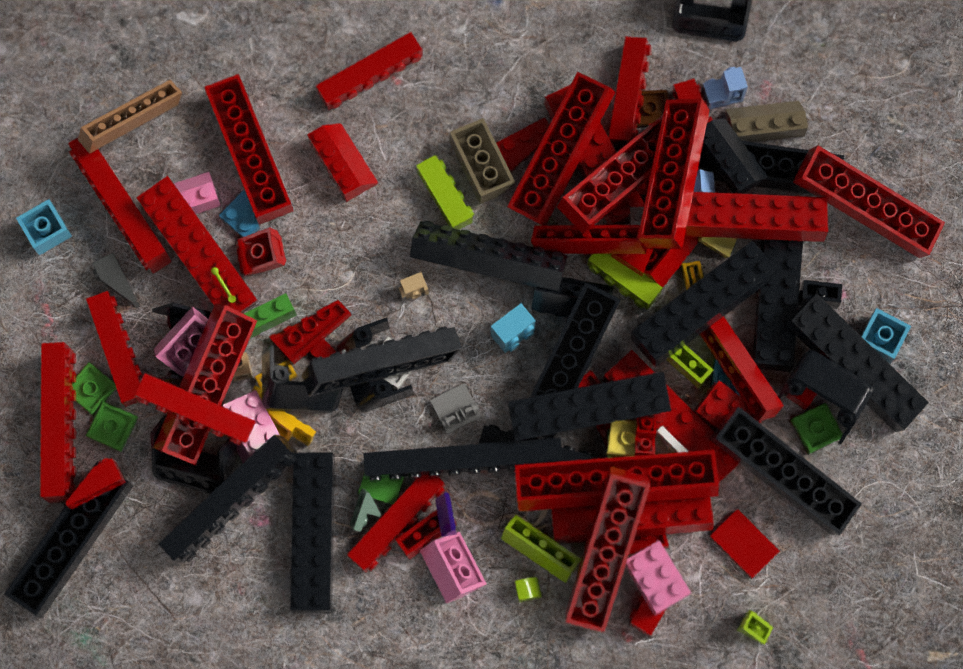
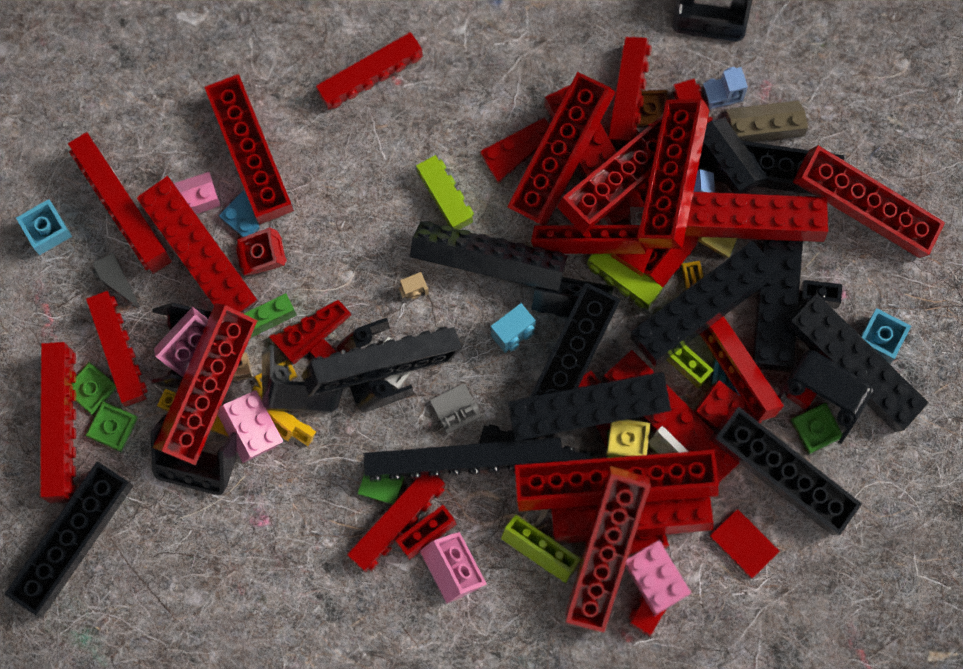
(98, 481): red slope -> none
(129, 116): medium nougat brick -> none
(194, 408): red brick -> none
(229, 499): black brick -> none
(231, 298): lime hinge -> none
(312, 533): black brick -> none
(342, 160): red slope -> none
(363, 506): sand green slope -> none
(445, 515): dark purple slope -> none
(481, 160): dark tan slope -> none
(528, 589): lime brick -> none
(645, 436): red slope -> none
(755, 627): lime slope -> none

